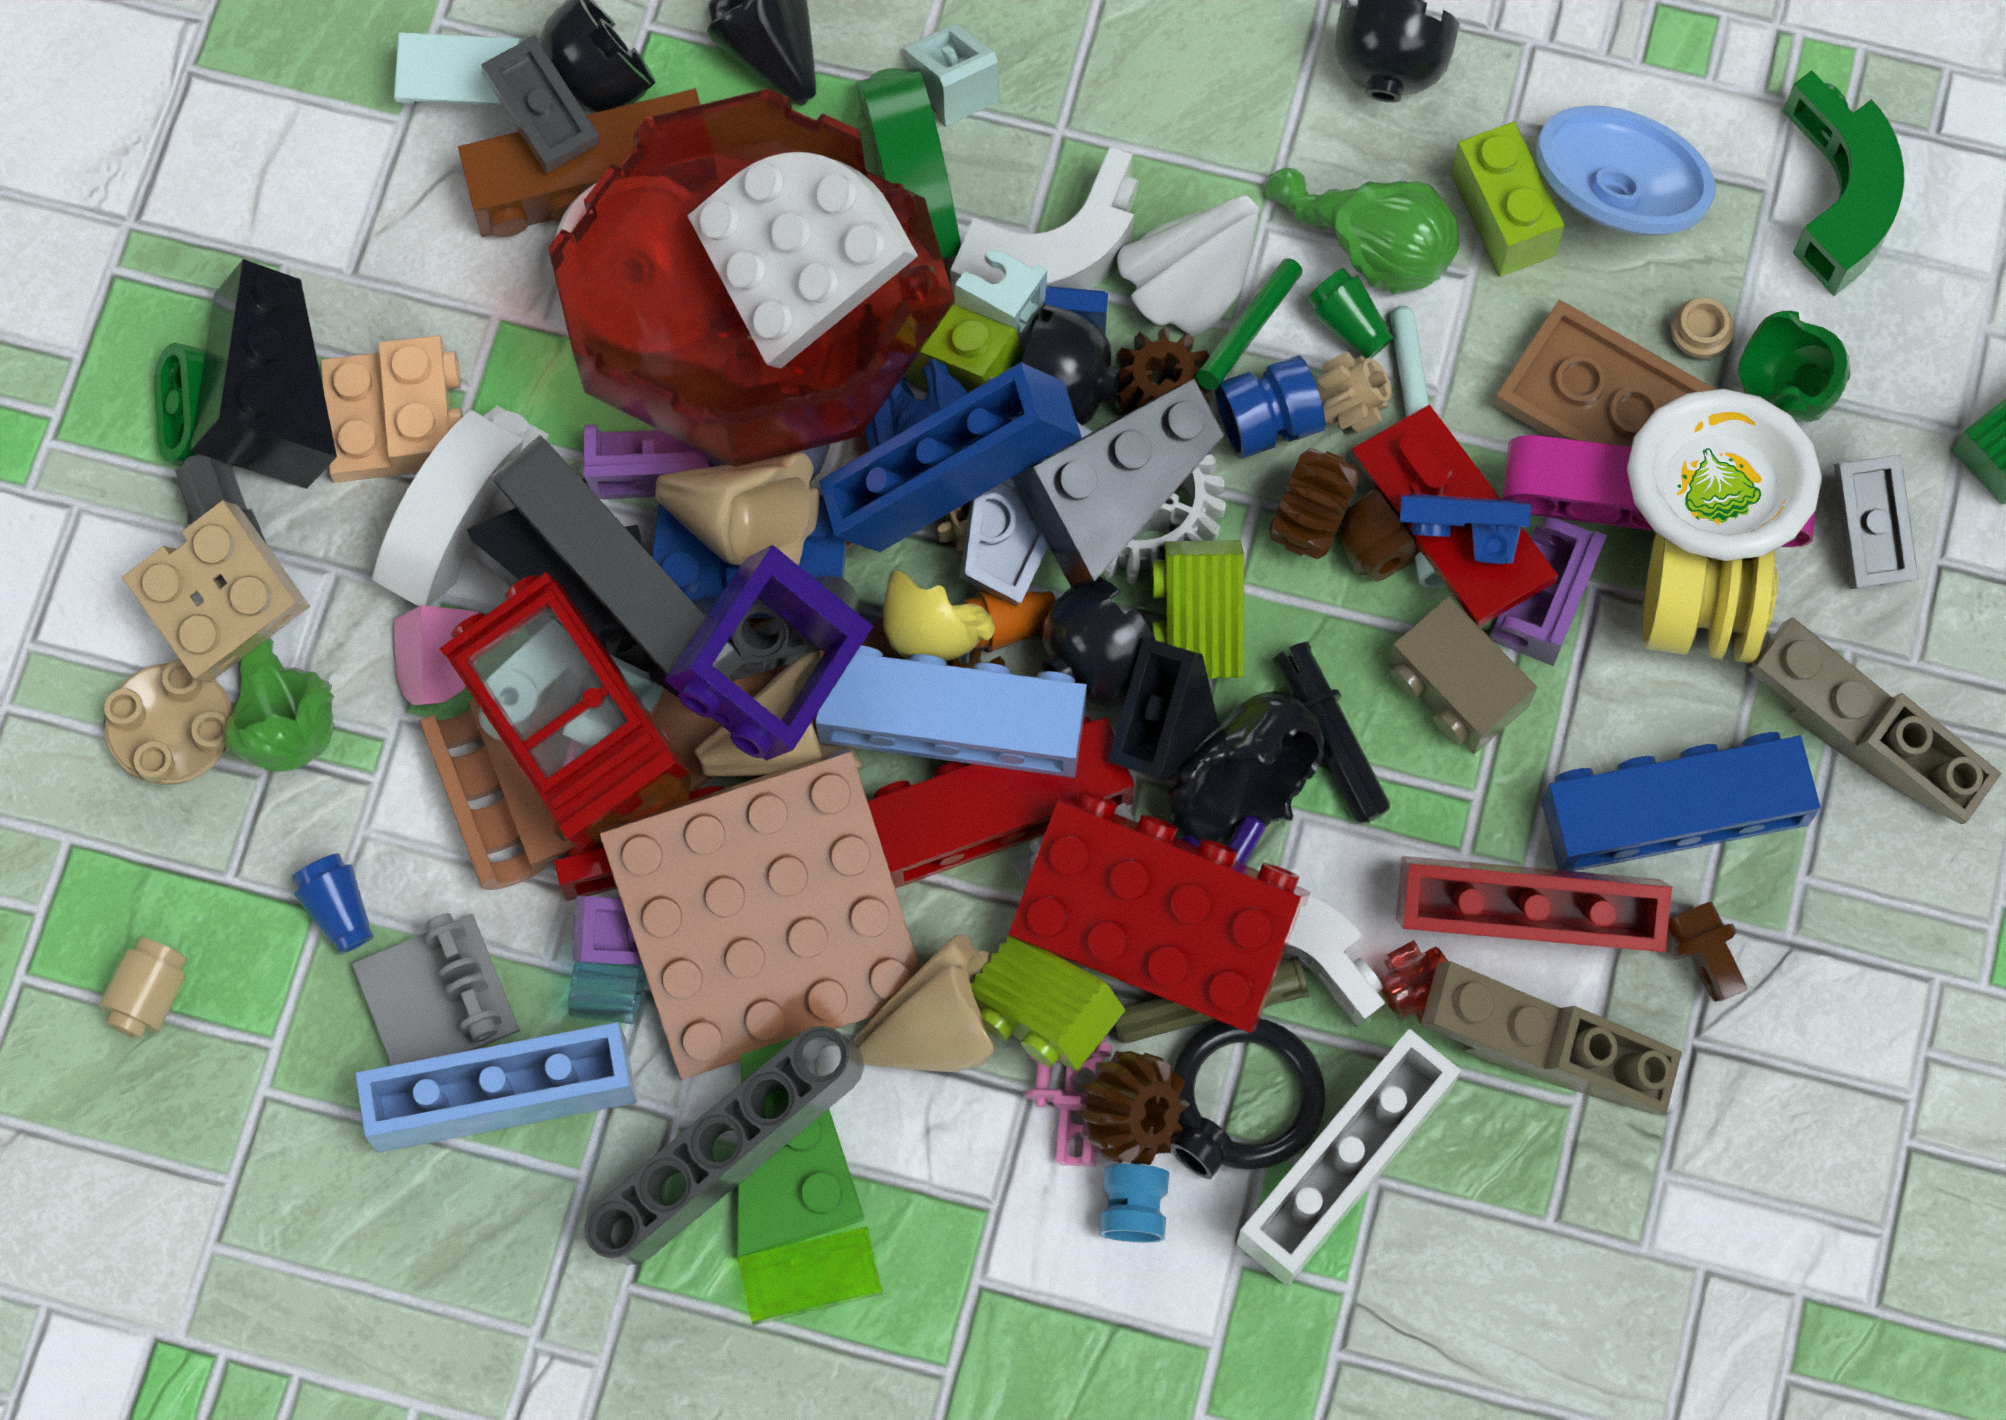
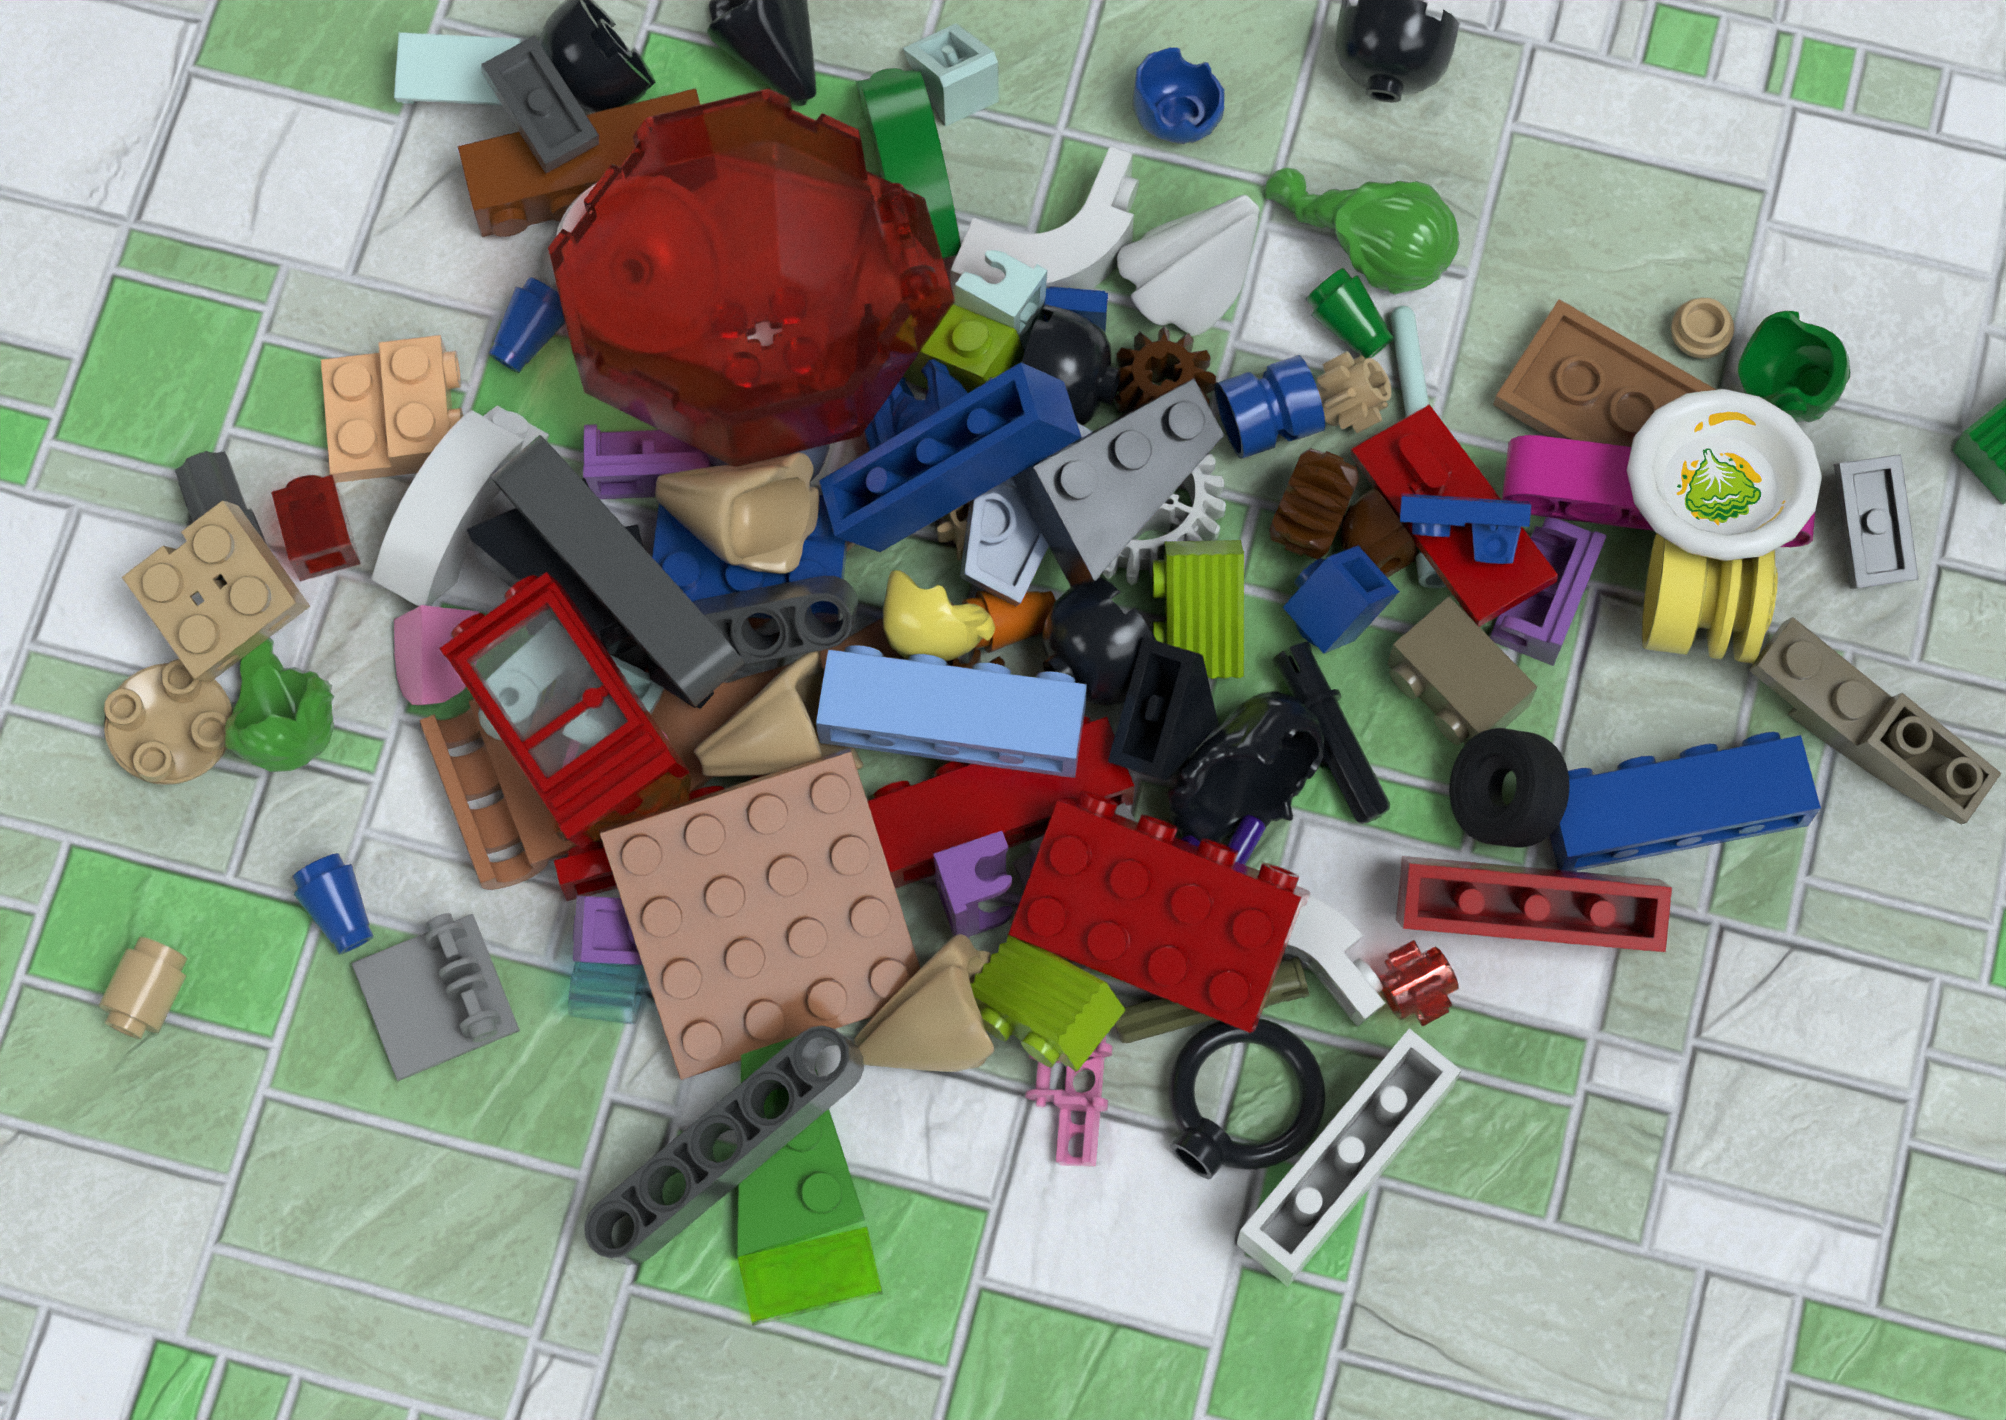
(176, 399): green plate -> none
(263, 381): black wedge -> none
(315, 526): none -> clear red brick
(495, 1087): light blue brick -> none
(527, 324): none -> blue cone
(799, 247): white plate -> none
(803, 605): dark purple window -> none
(970, 876): none -> medium lavender hinge
(1132, 1107): reddish brown gear -> none
(1134, 1203): dark azure wheel -> none
(1176, 97): none -> blue hair
(1249, 324): green bar -> none
(1339, 598): none -> blue brick
(1507, 199): lime brick -> none
(1539, 793): none -> black tyre
(1550, 1042): dark tan slope -> none
(1624, 170): light blue dish -> none
(1704, 937): reddish brown piece -> none
(1869, 177): green arch -> none

